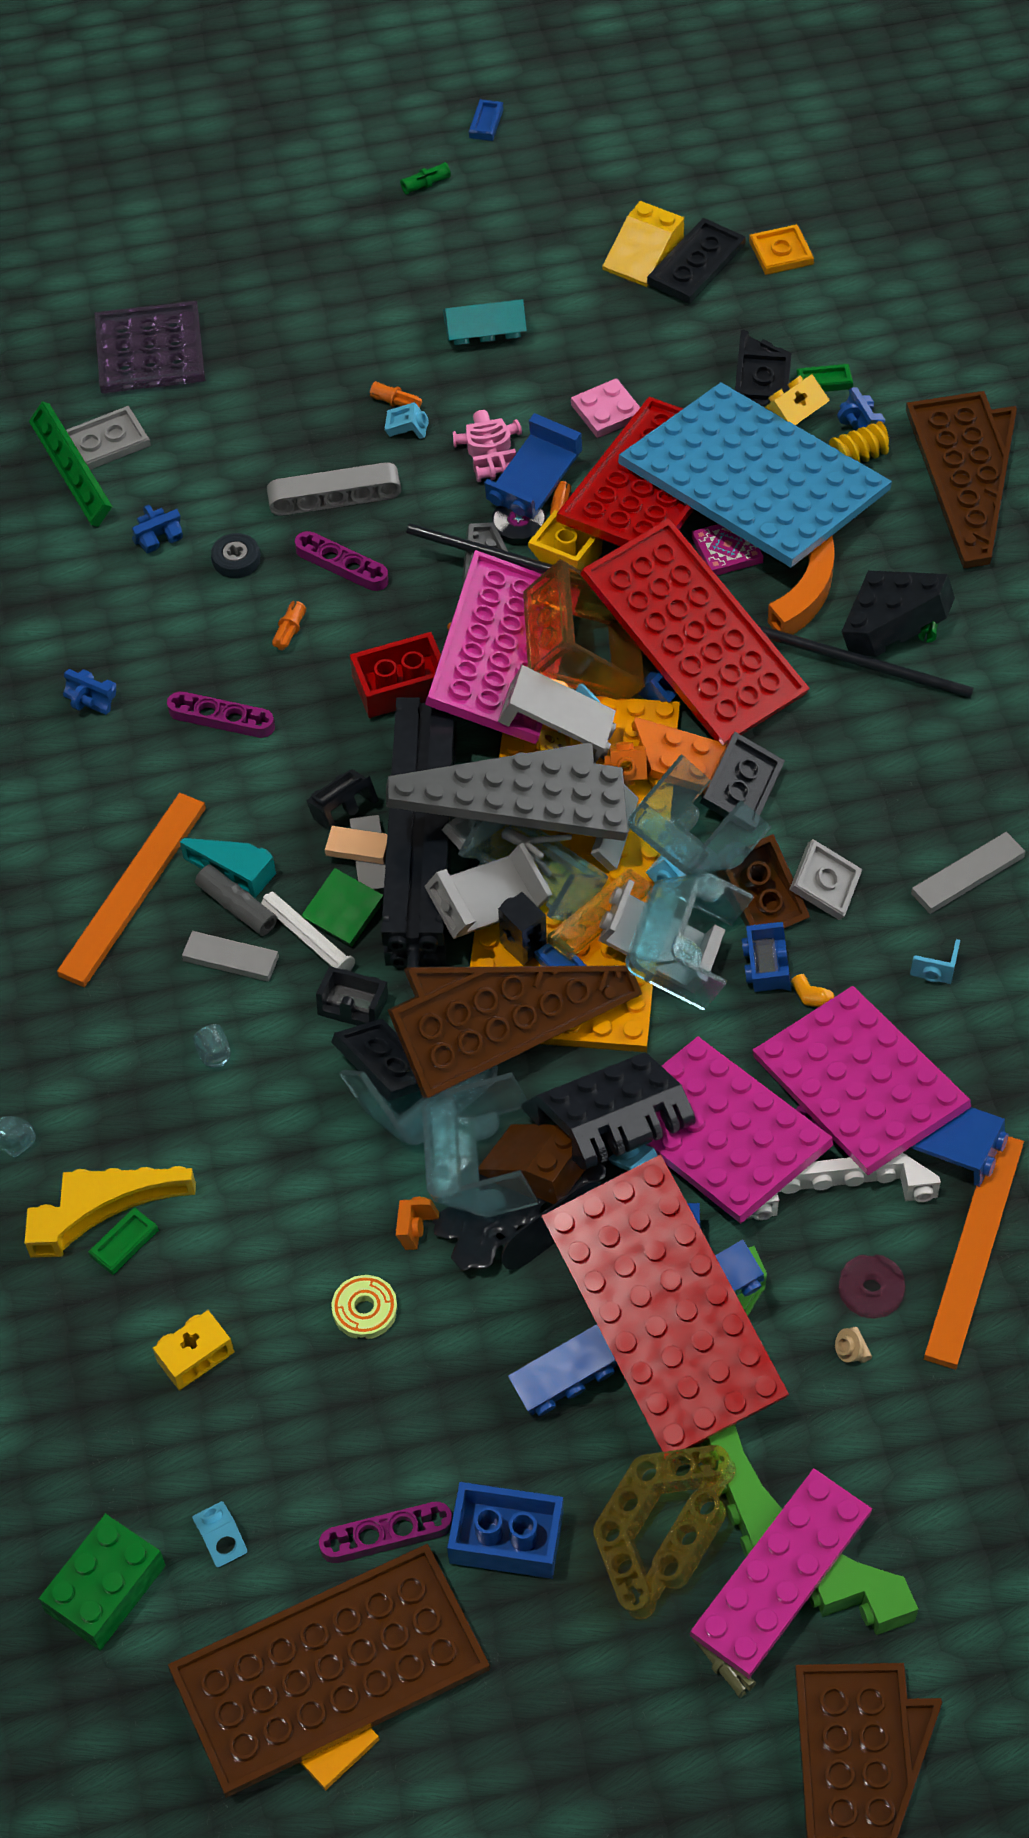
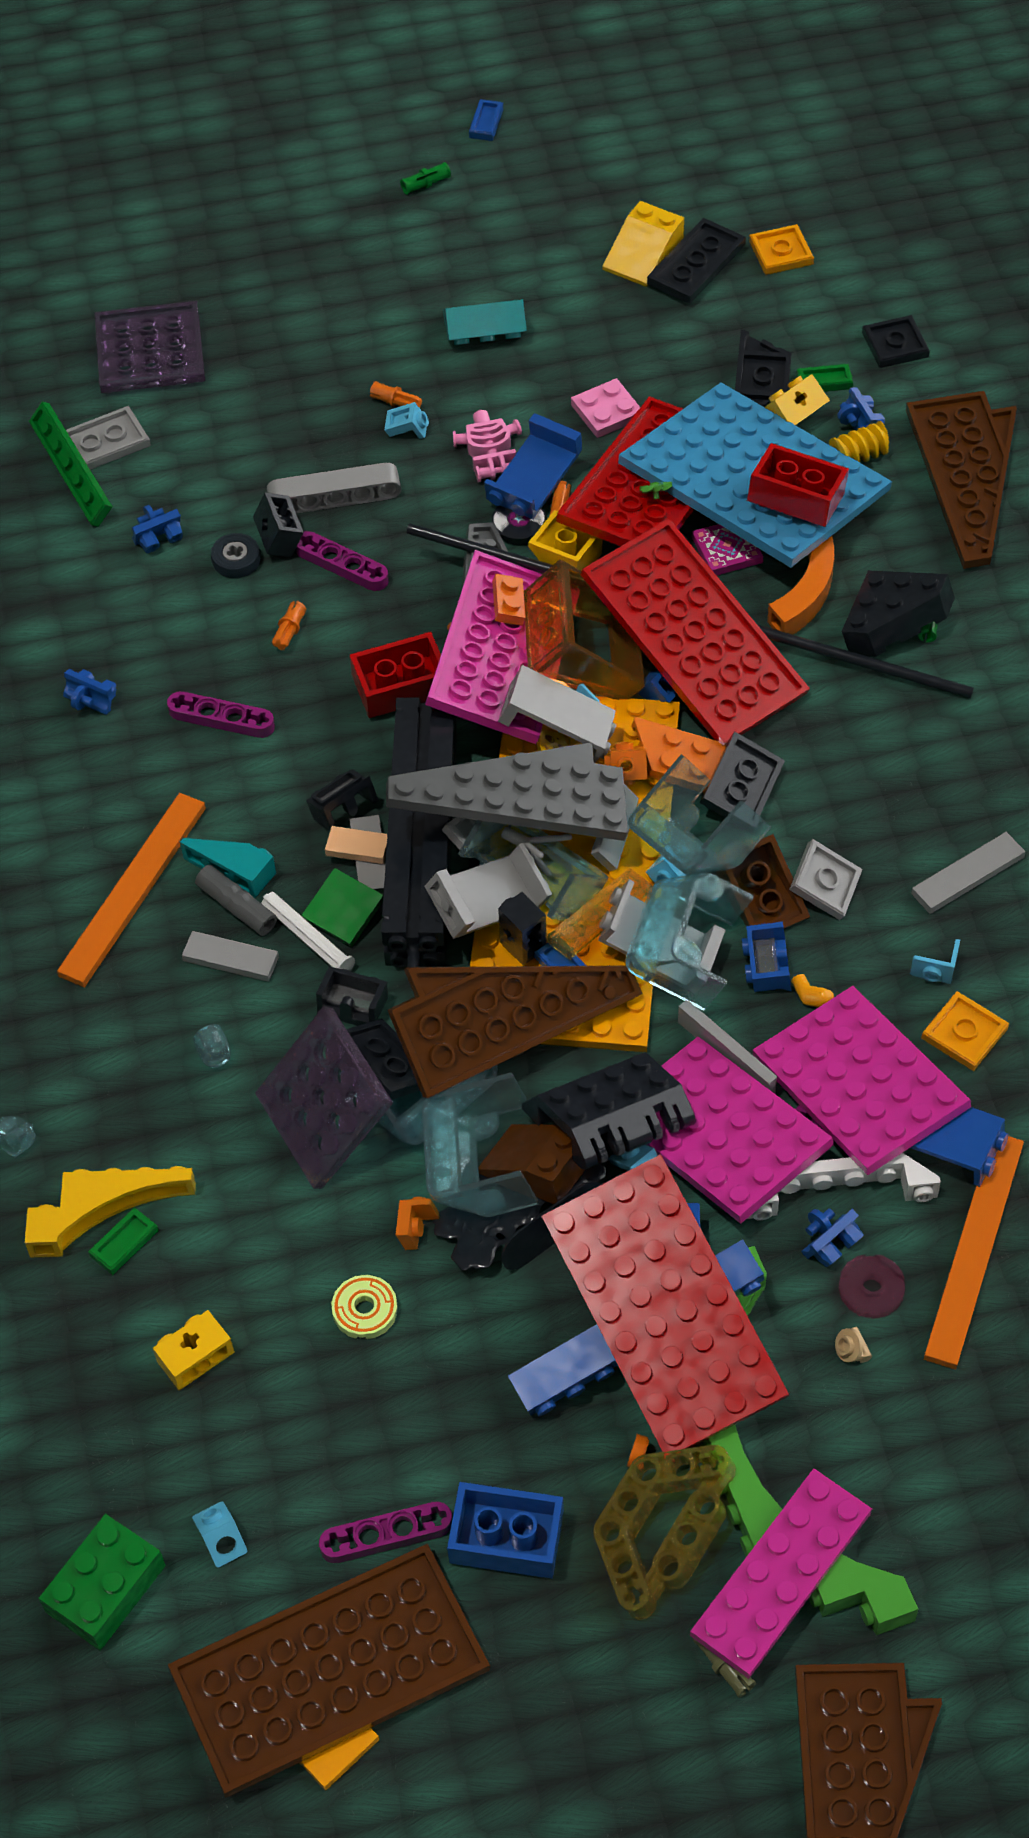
(278, 524): none -> black brick
(353, 1121): none -> clear purple piece
(508, 599): none -> orange plate
(639, 1448): none -> orange tile
(655, 487): none -> bright green plant
(702, 1026): none -> light grey tile
(797, 484): none -> red brick
(822, 1246): none -> blue hips
(895, 341): none -> black tile
(965, 1031): none -> light orange tile

